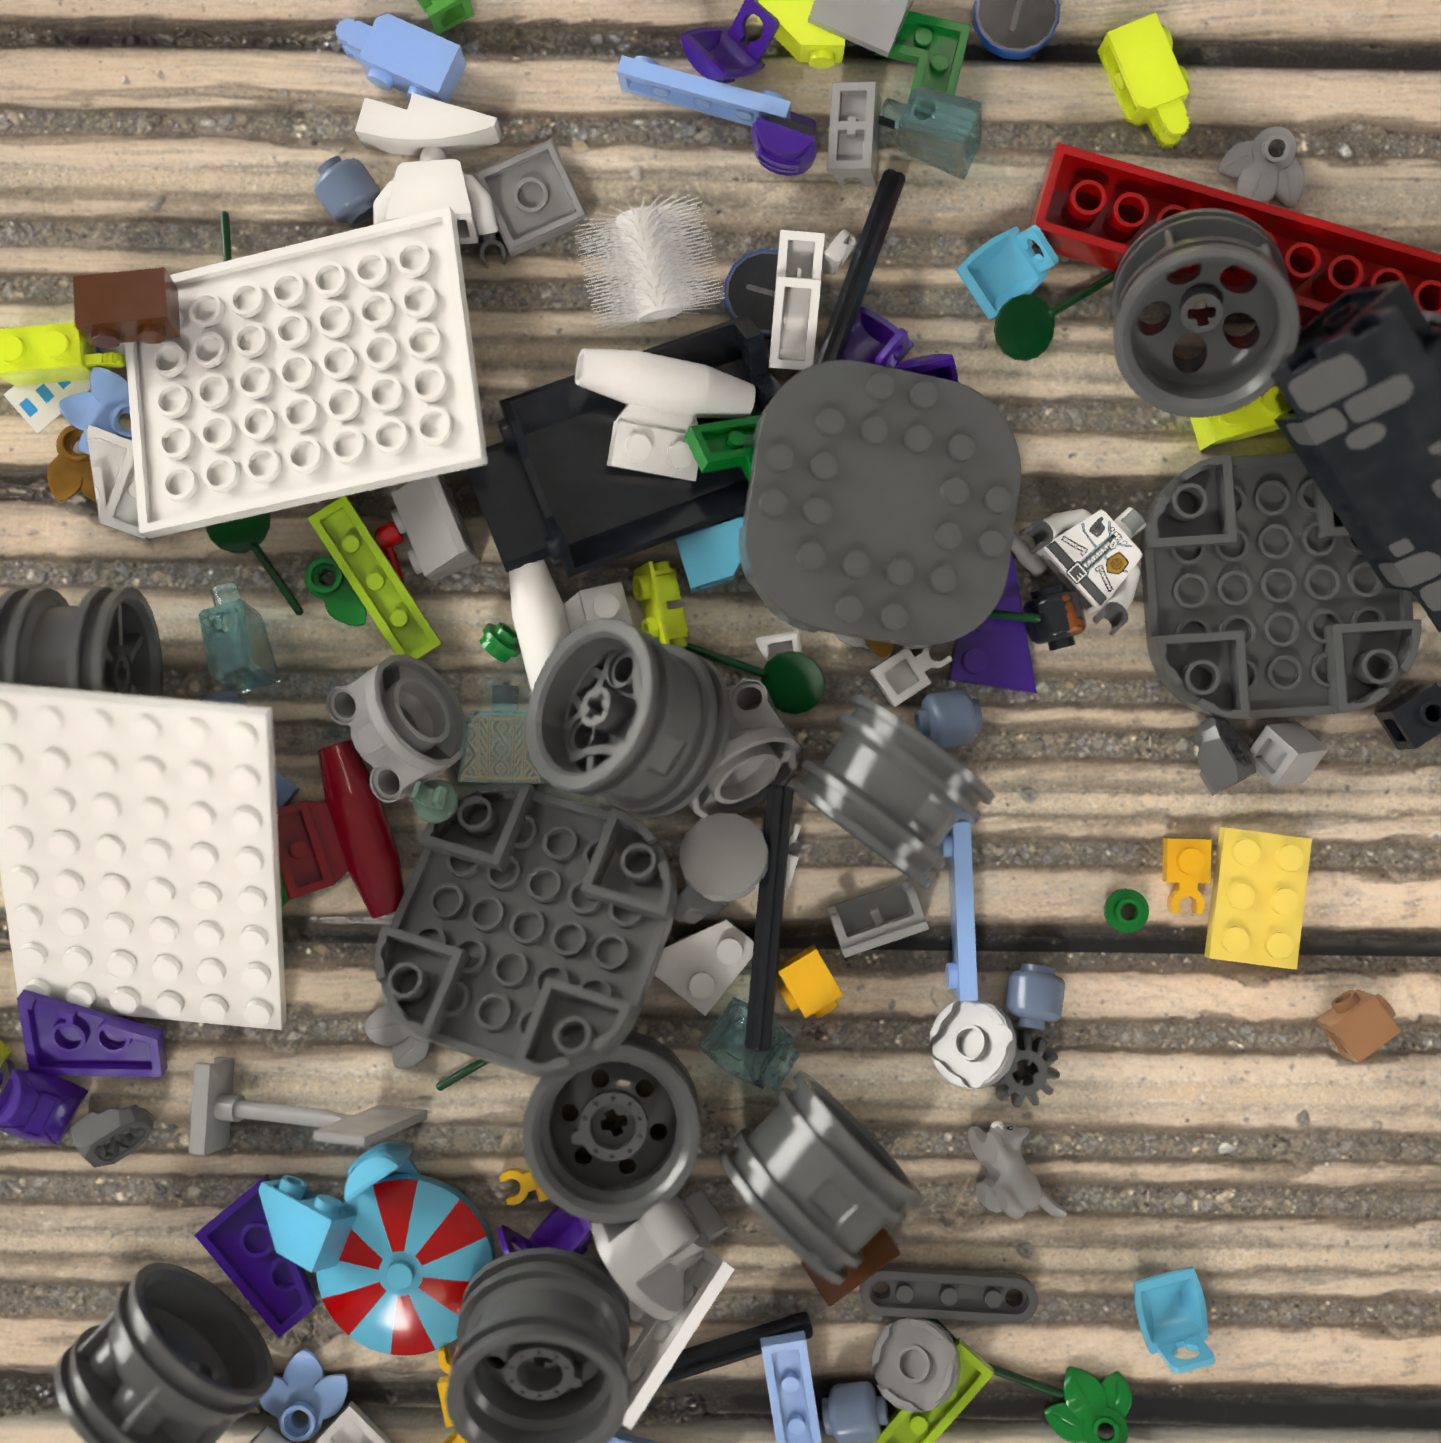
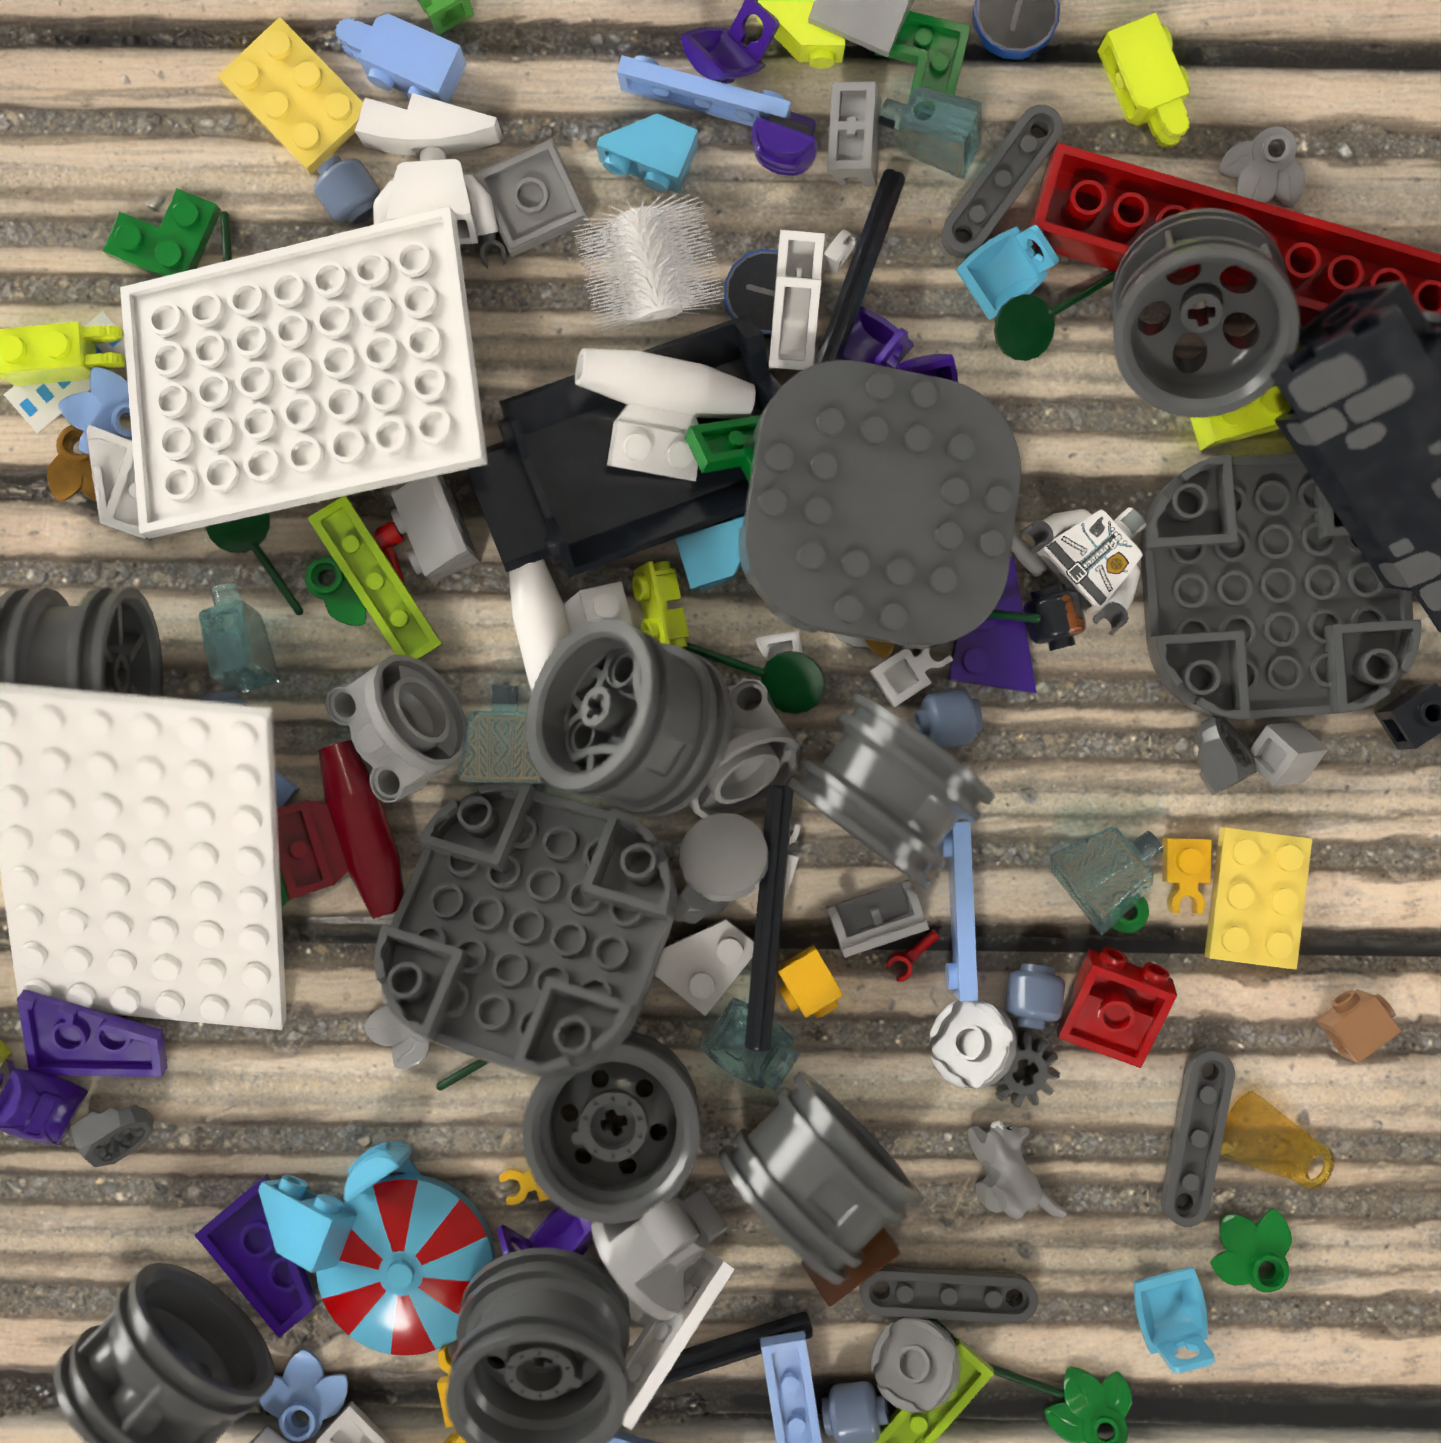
(126, 307): reddish brown brick -> none
(172, 246): none -> green plate
(216, 1107): light grey piece -> none
(294, 95): none -> light yellow plate
(434, 800): sand green plate -> none
(500, 641): green plate -> none
(652, 150): none -> medium azure slope
(912, 955): none -> red hand
(1002, 180): none -> dark grey plate
(1106, 873): none -> clear light blue torso
(1117, 1006): none -> red plate
(1197, 1137): none -> dark grey plate
(1249, 1246): none -> green plate
(1272, 1142): none -> clear yellow piece

